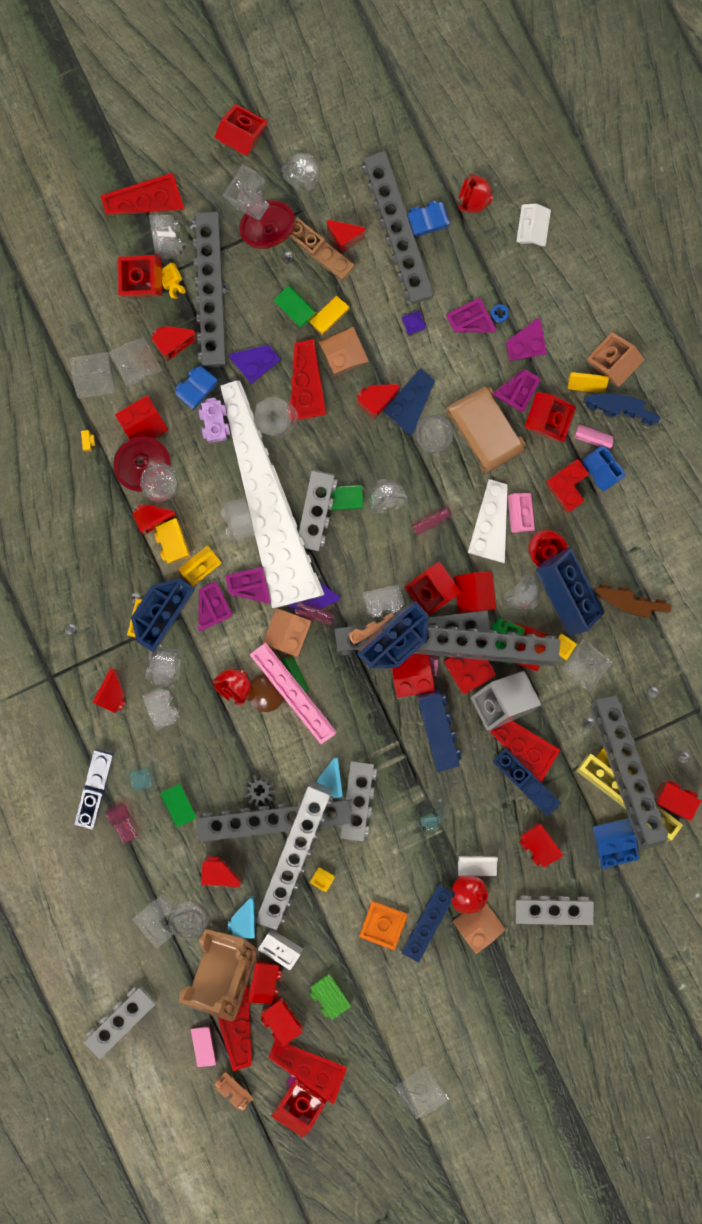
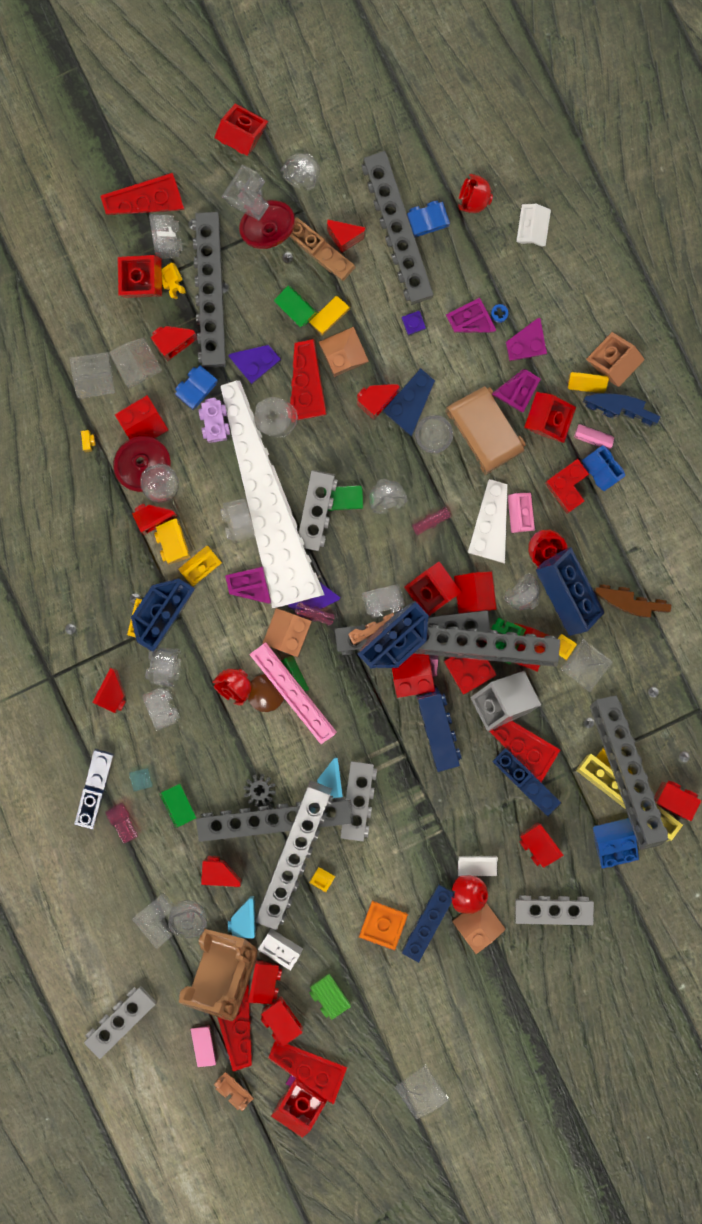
(212, 607): magenta wing -> none
(430, 822): clear light blue plate -> none

